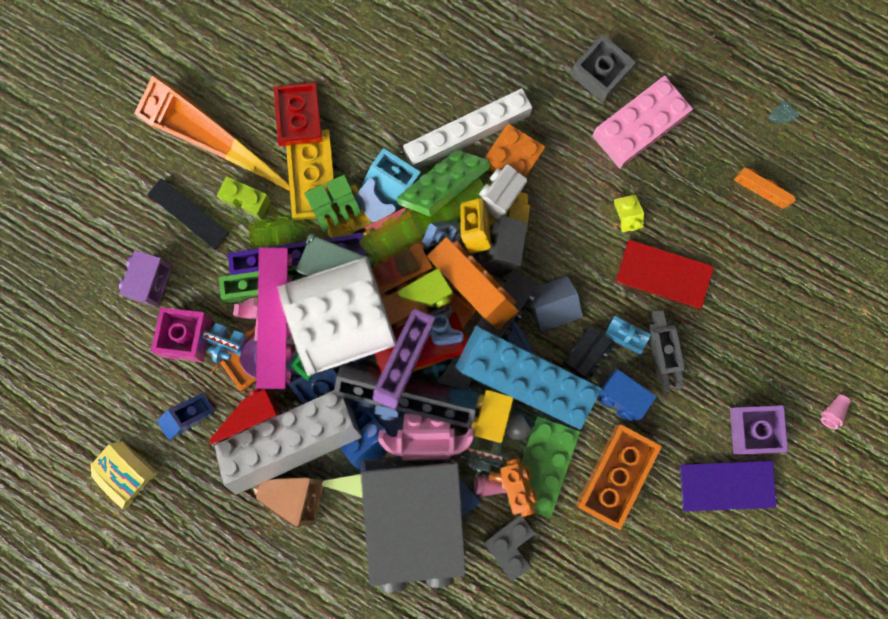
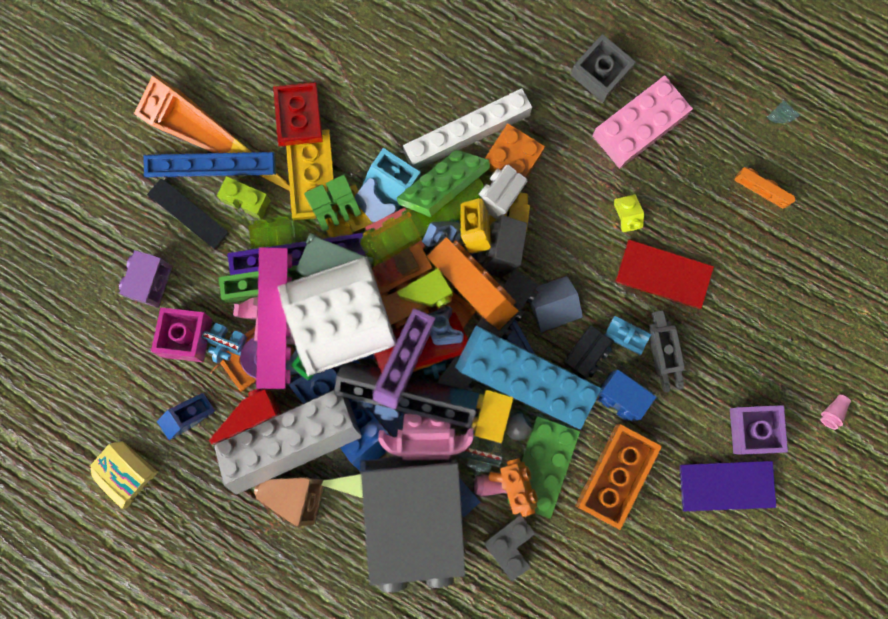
(210, 164): none -> blue tile

